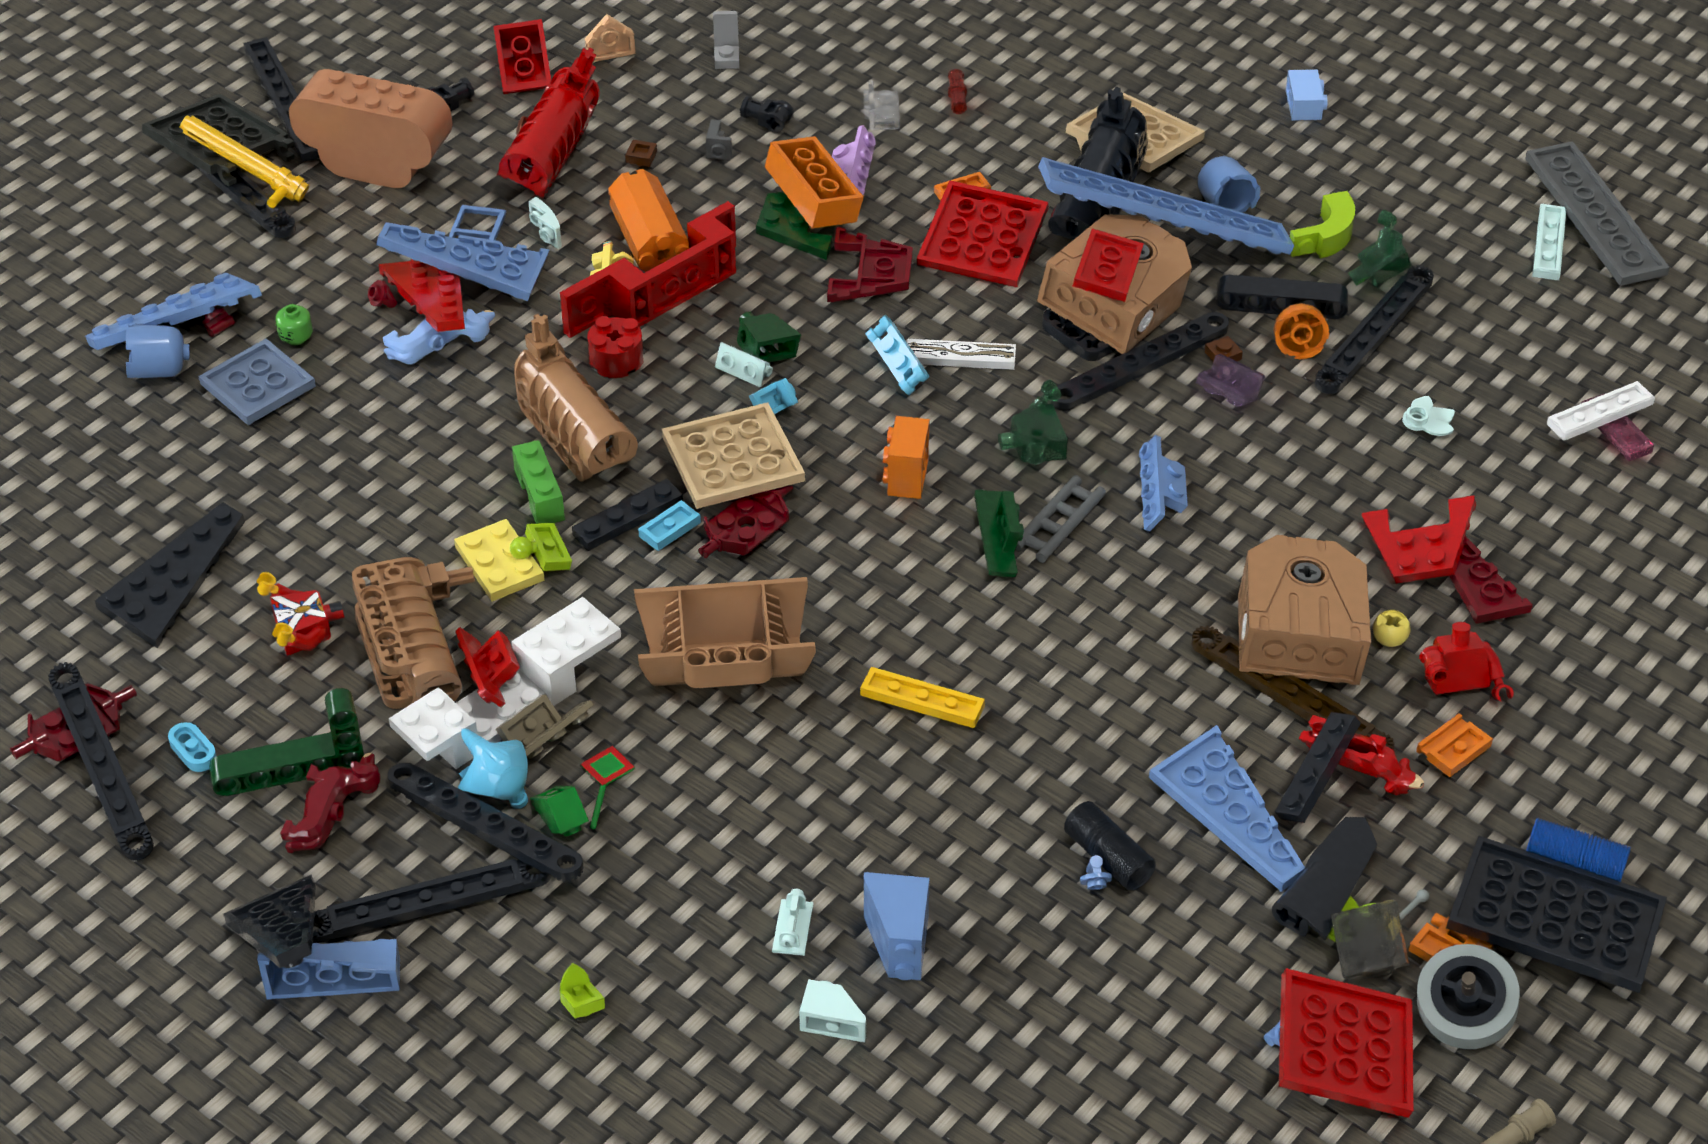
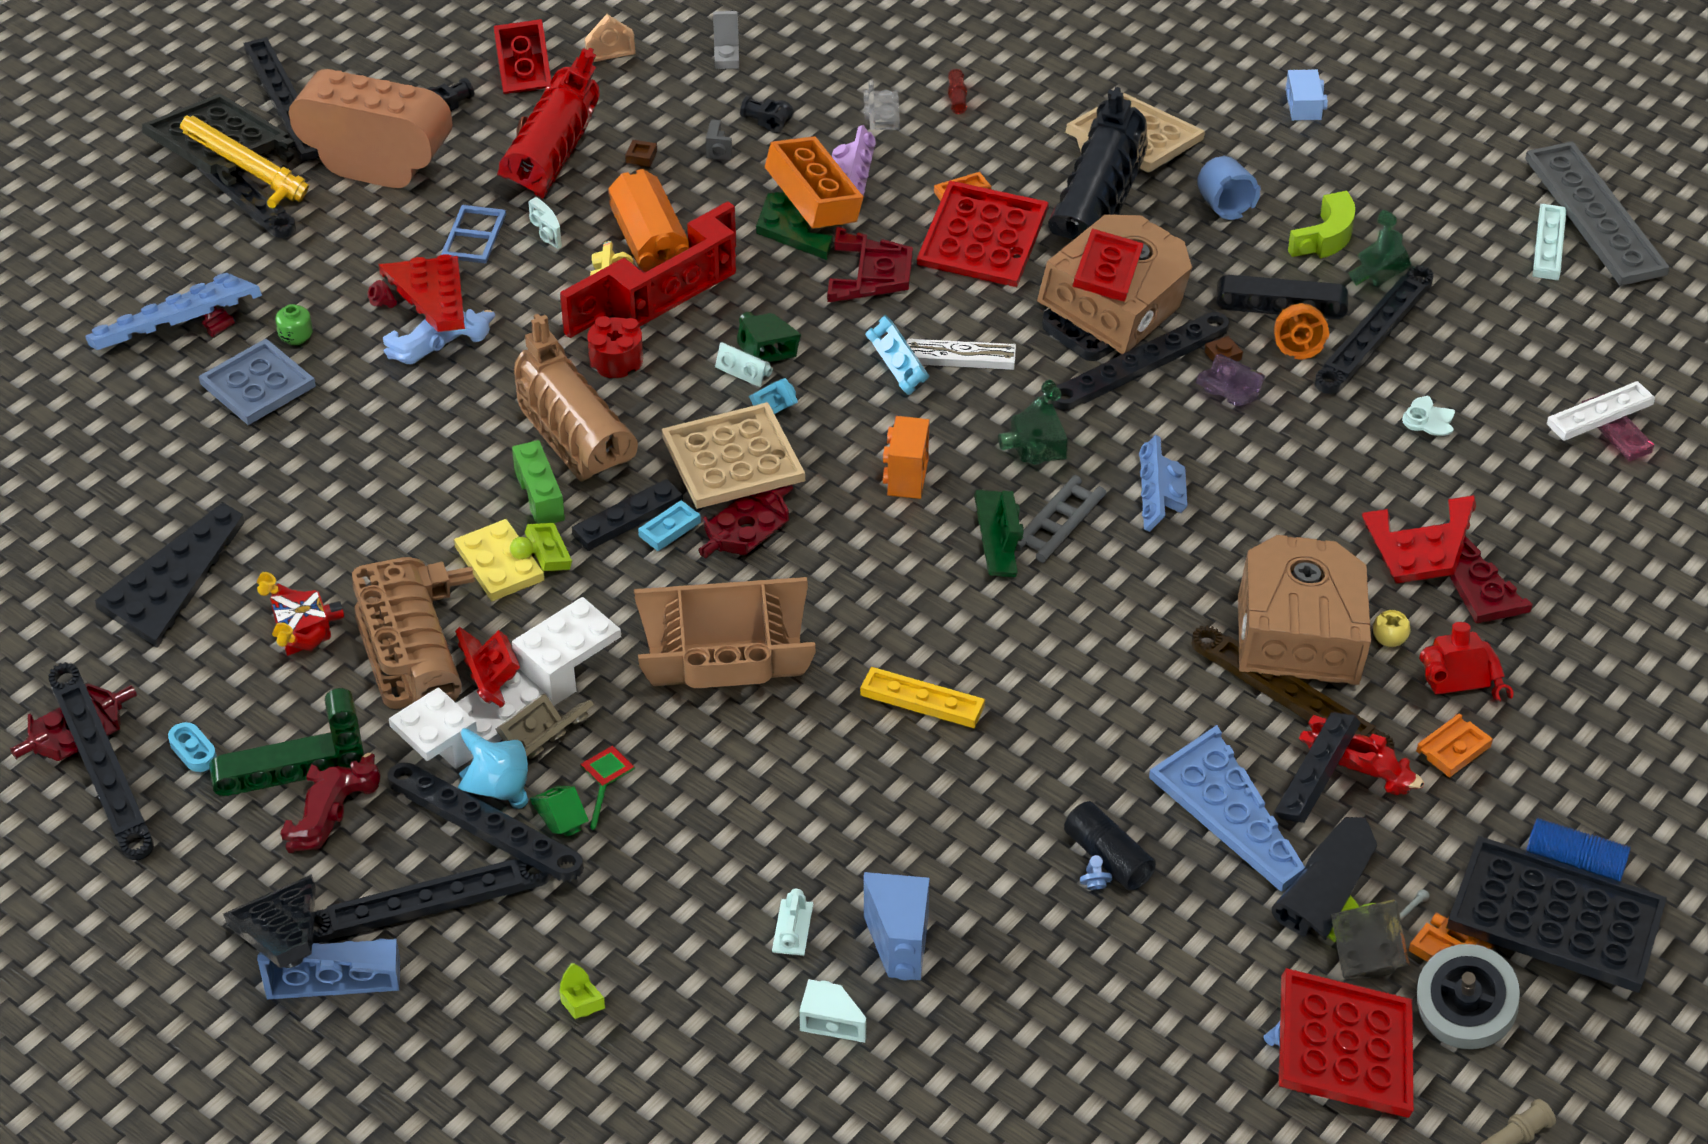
(155, 351): medium blue cylinder -> none
(470, 257): medium blue wing -> none
(1164, 205): medium blue plate -> none

